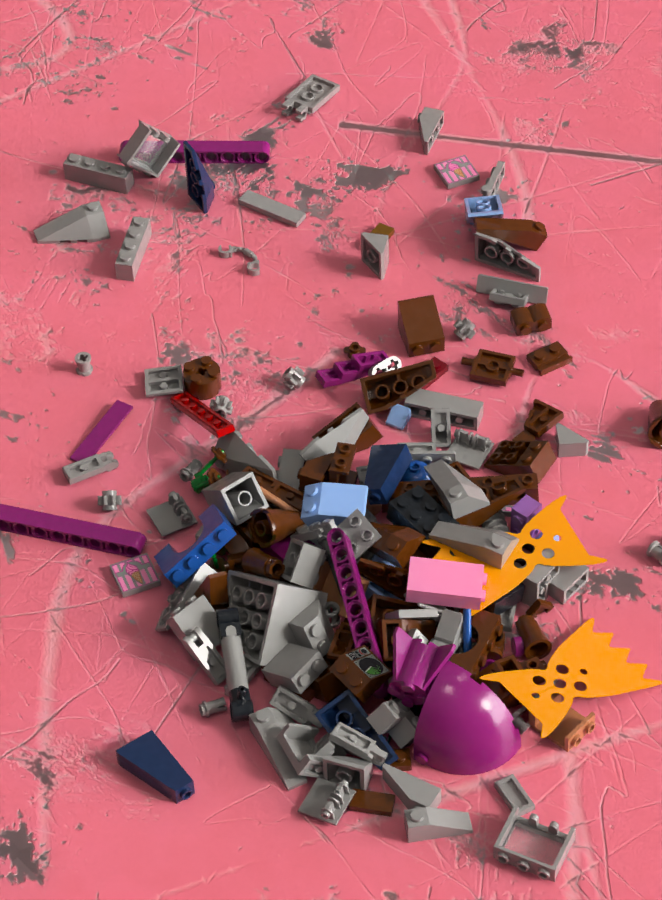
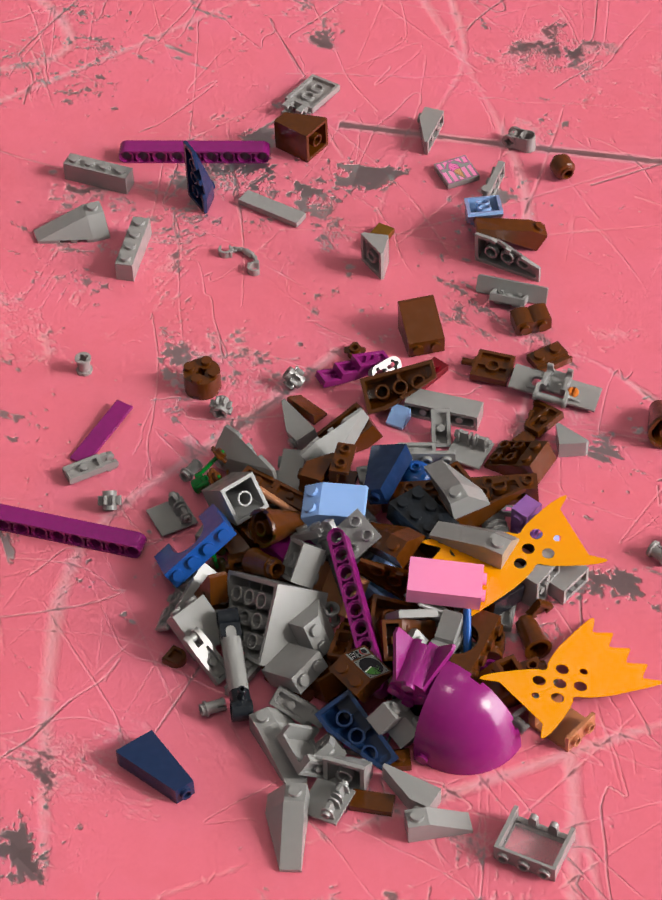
(135, 575): tile -> none
(149, 150): light grey window -> none
(163, 381): light grey slope -> none
(175, 657): none -> reddish brown tile
(202, 414): red tile -> none
(288, 820): none -> light grey wedge
(297, 427): none -> light grey slope
(301, 134): none -> reddish brown slope
(306, 408): none -> reddish brown slope
(357, 743): light grey hinge -> none
(464, 328): light grey gear -> none
(514, 794): light grey tile -> none
(517, 646): magenta tile -> none
(521, 140): none -> piece
(556, 382): none -> light grey piece
(562, 166): none -> reddish brown head

